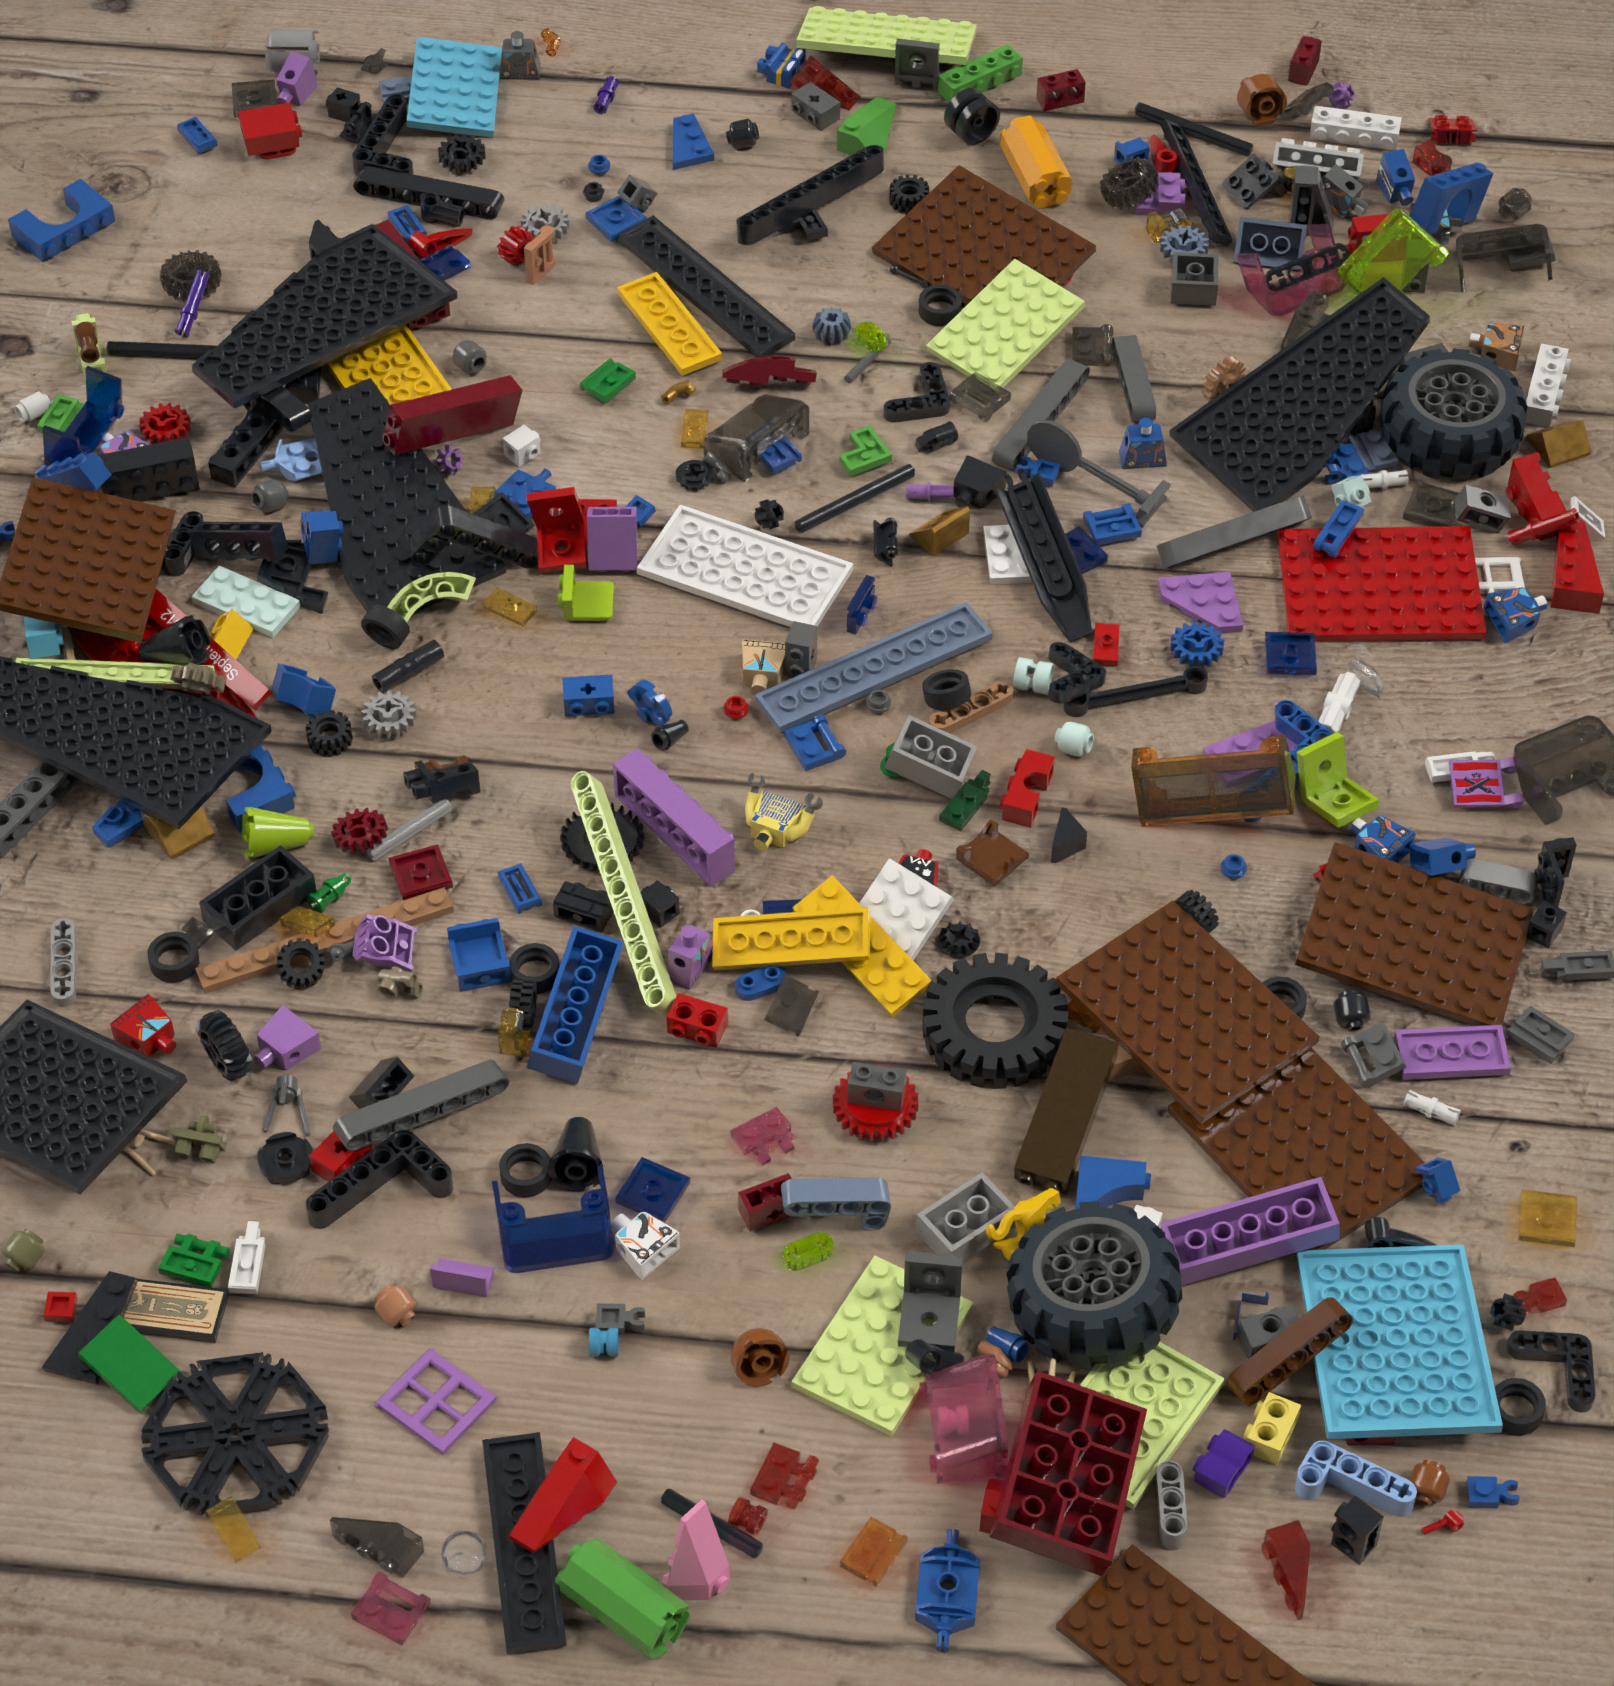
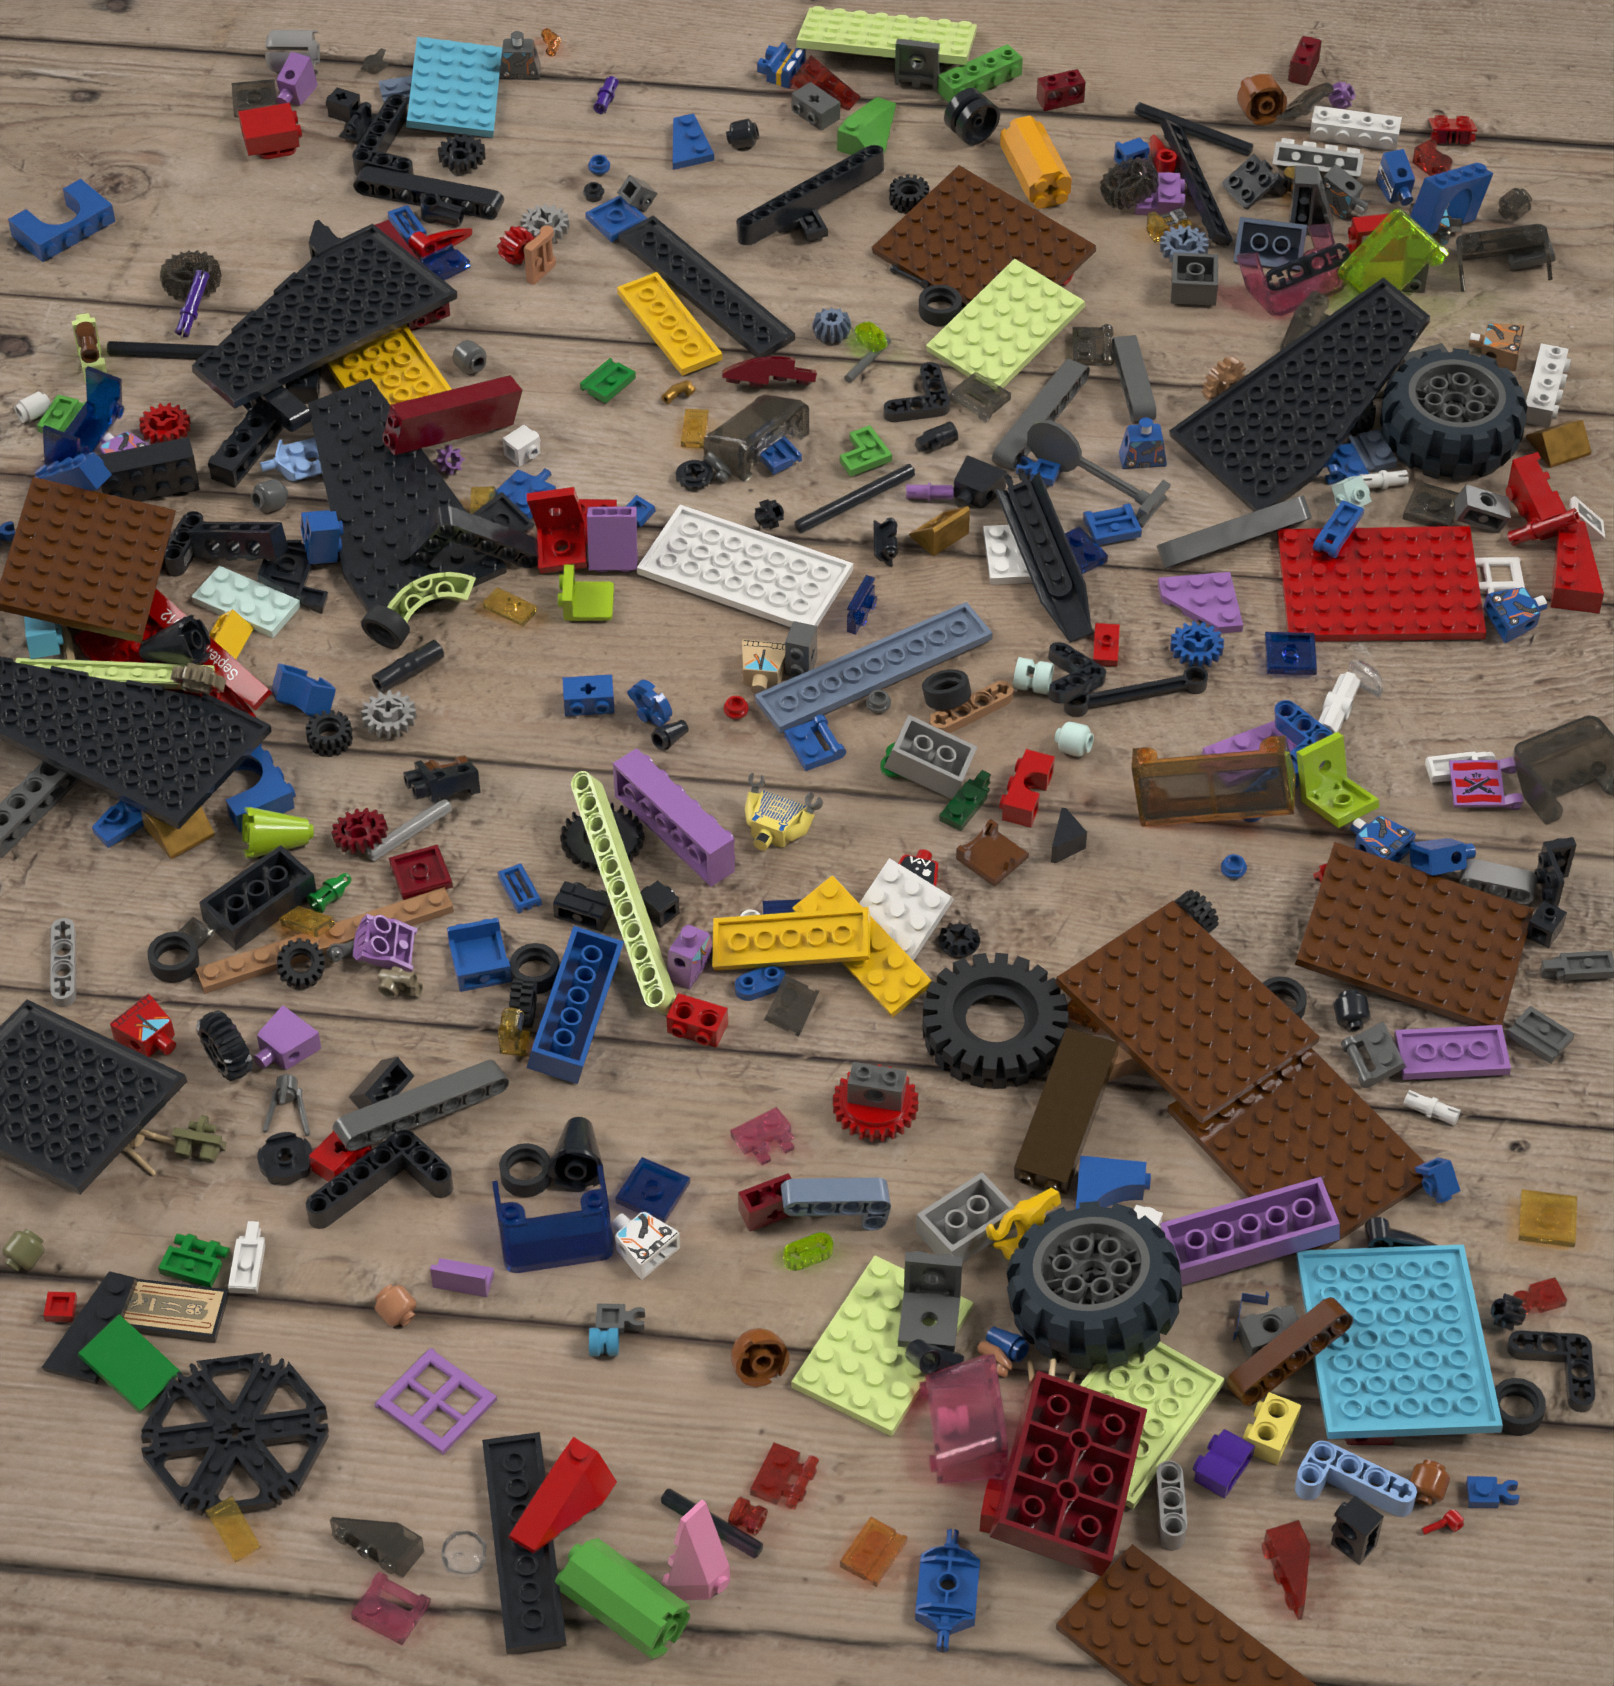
(197, 135): blue plate -> none

